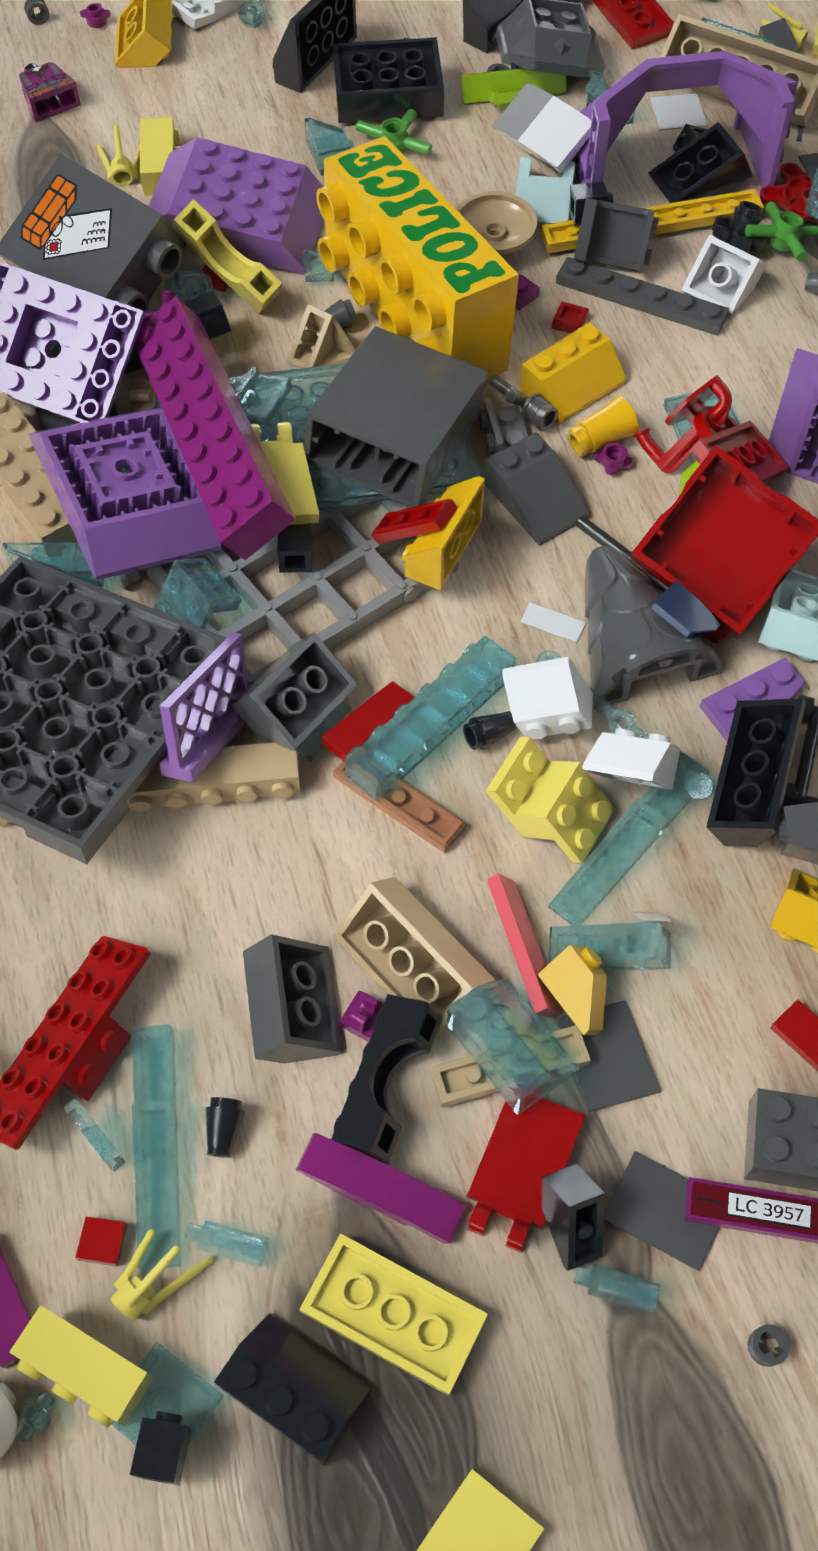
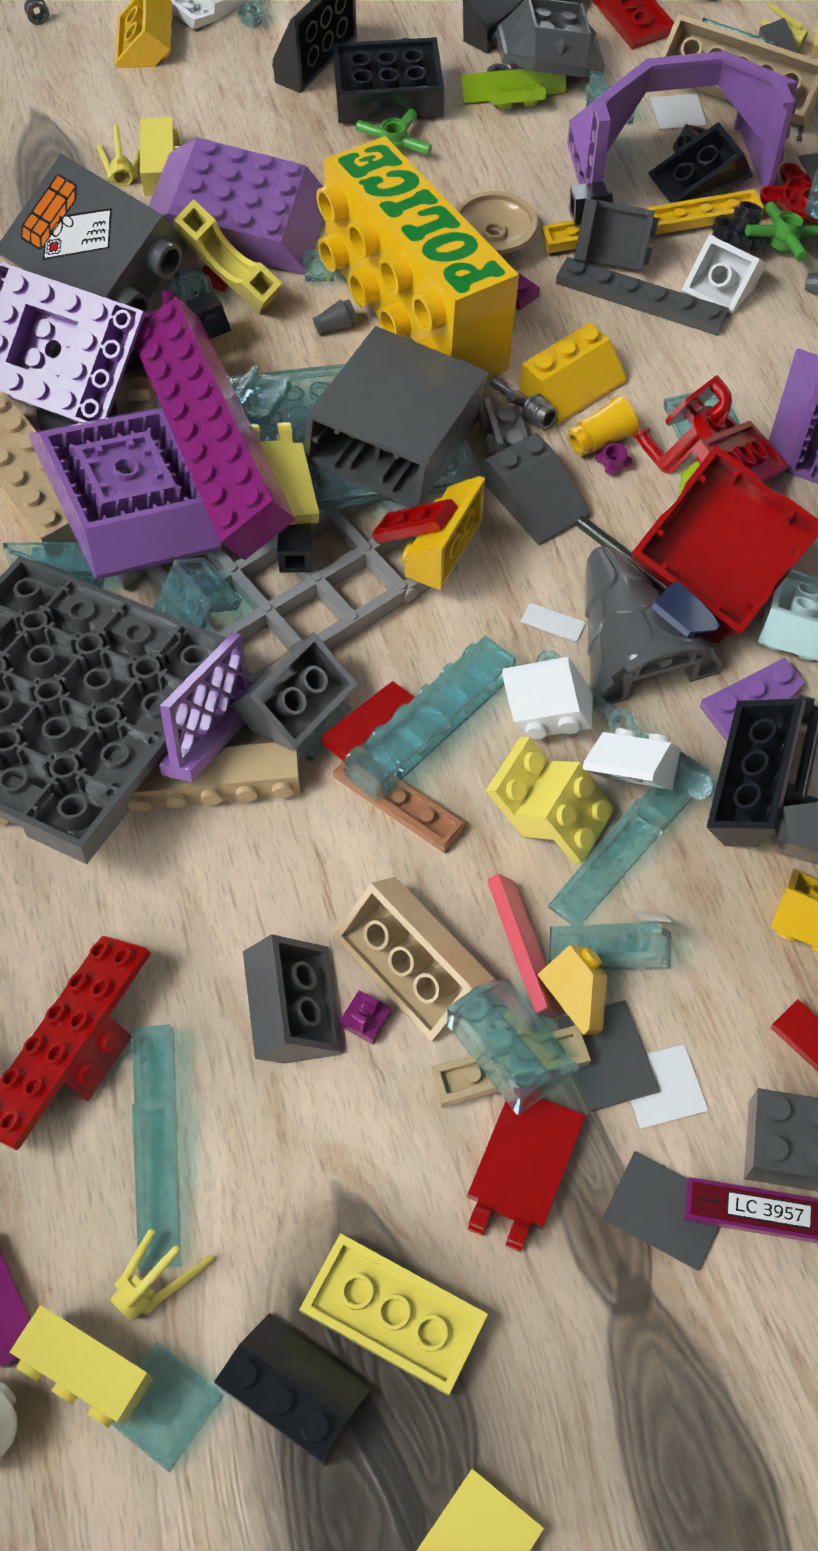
(34, 1415): clear light blue plant -> none
(48, 90): magenta torso -> none
(94, 1134): clear light blue tile -> none
(95, 15): magenta plate -> none
(101, 1241): red tile -> none
(161, 1449): black brick -> none
(222, 1125): black cone -> none
(229, 1242): clear light blue cylinder -> none
(319, 341): tan slope -> none
(325, 141): clear light blue slope -> none
(380, 1187): magenta slope -> none
(401, 1032): black arch -> none
(488, 729): black cone -> none
(544, 126): white slope -> none
(546, 194): light aqua flag -> none
(569, 317): red tile -> none
(574, 1215): black slope -> none
(619, 1288): clear light blue cylinder -> none
(678, 1087): none -> white sticker
(768, 1332): dark grey bush -> none

